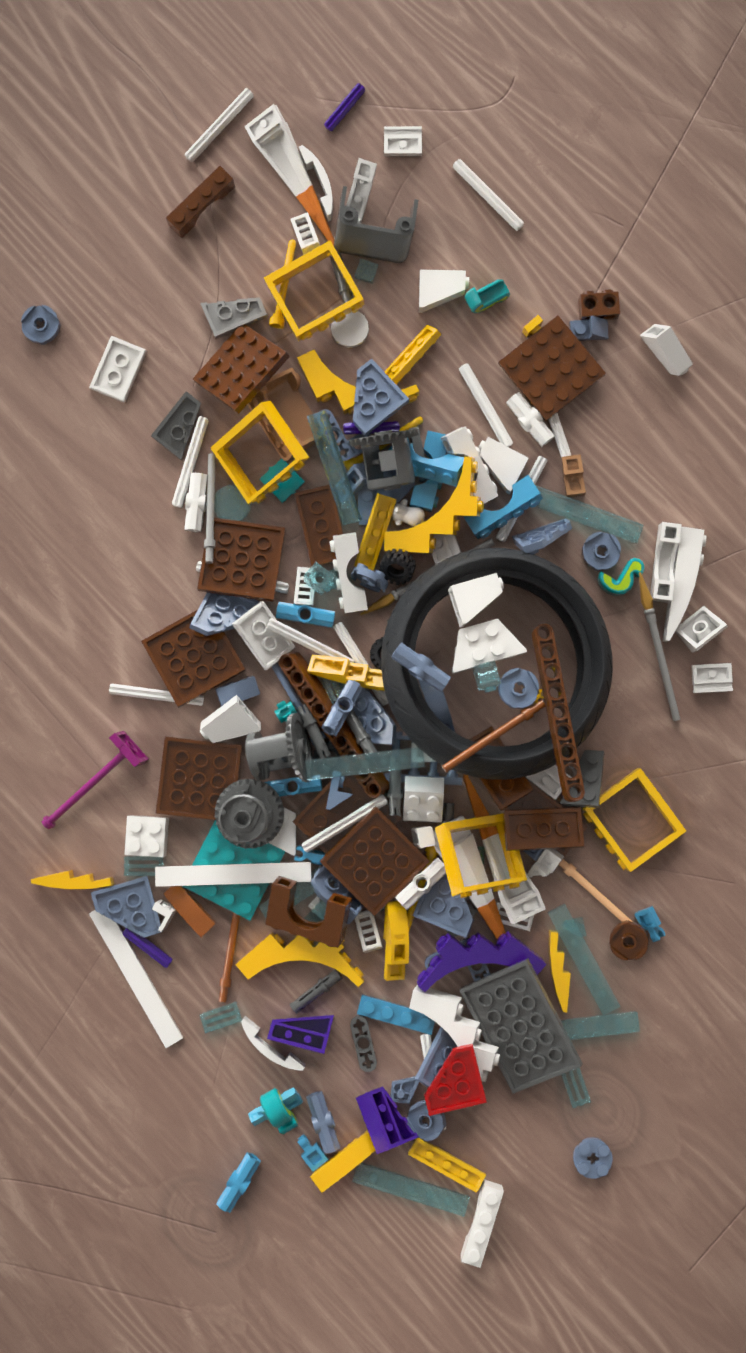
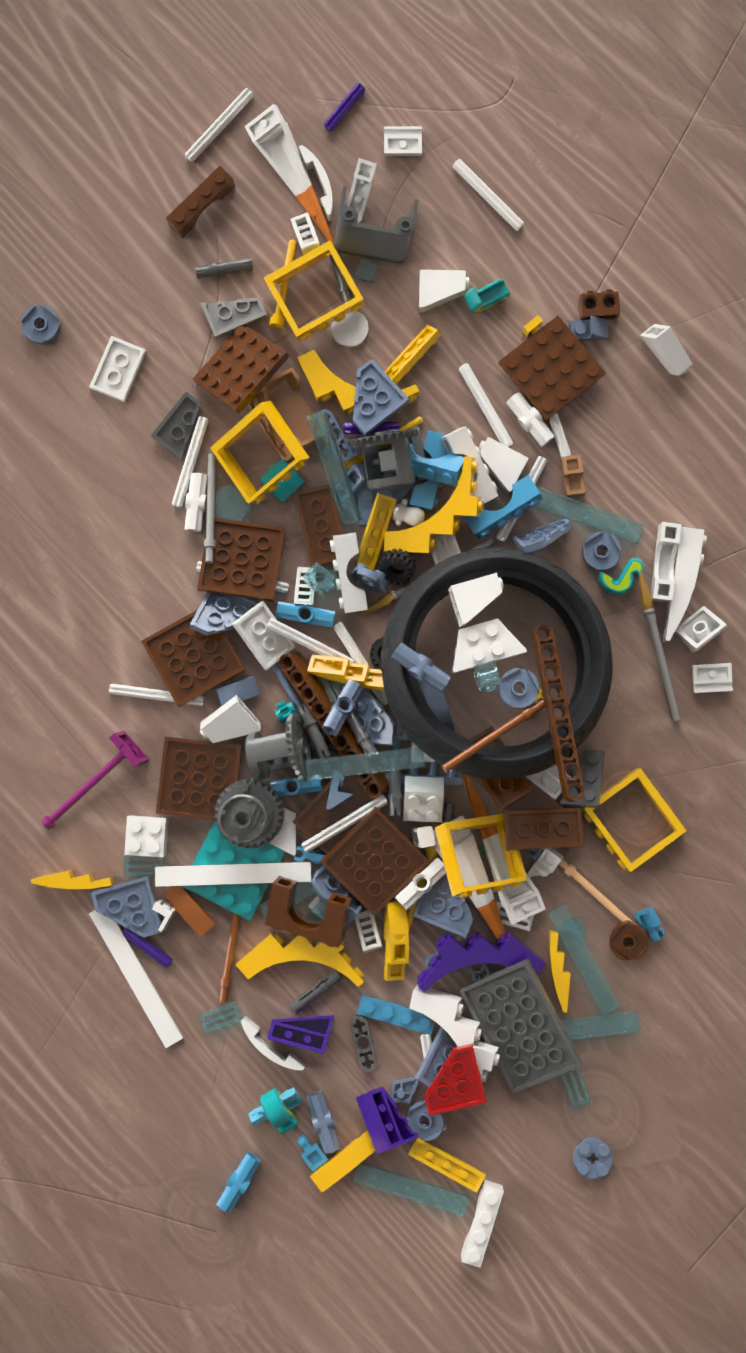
(222, 268): none -> dark grey pin

